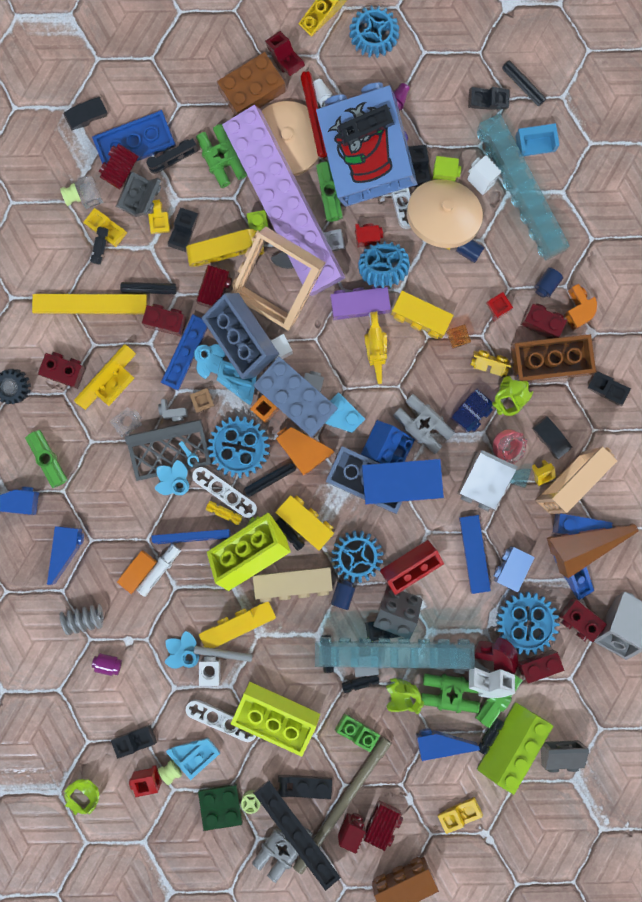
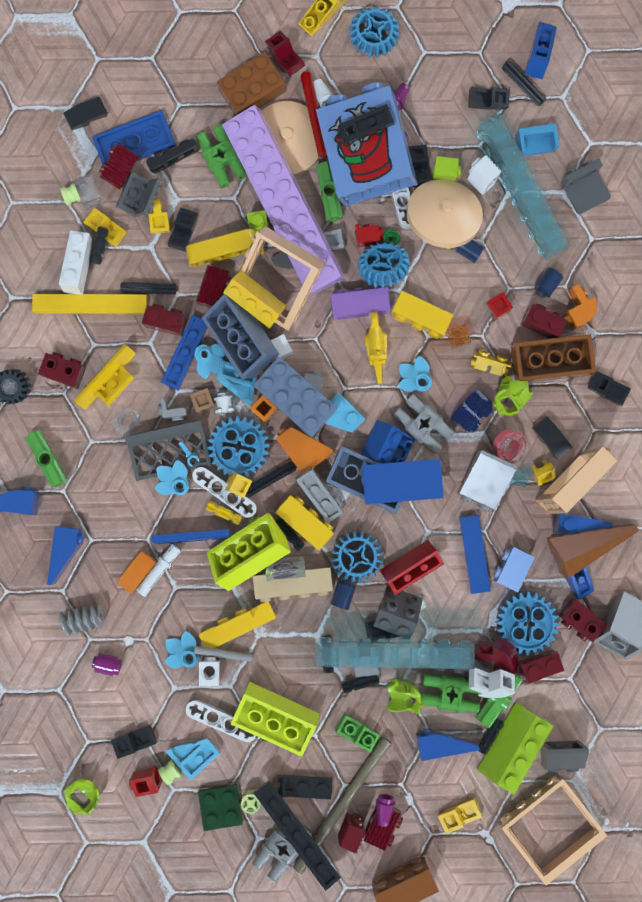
(76, 262): none -> white brick
(223, 403): none -> white brick
(238, 484): none -> yellow tile
(254, 299): none -> yellow brick
(286, 569): none -> clear tile
(319, 494): none -> light grey plate
(384, 805): none -> magenta cone
(391, 233): none -> green plate
(413, 373): none -> medium azure plate
(540, 50): none -> blue slope
(573, 852): none -> light nougat window
(585, 187): none -> dark grey bracket

